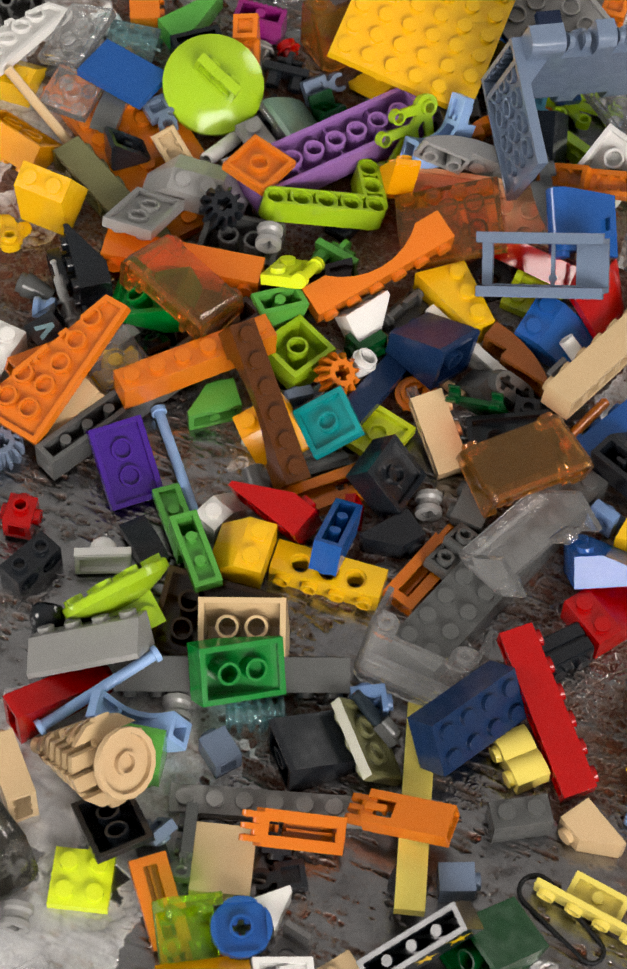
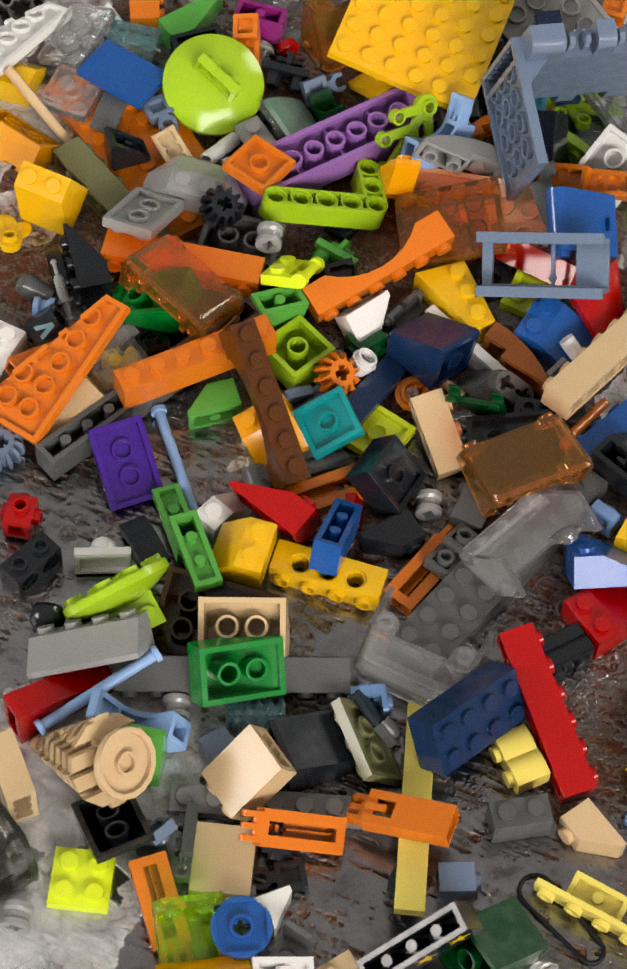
(248, 772): none -> tan brick

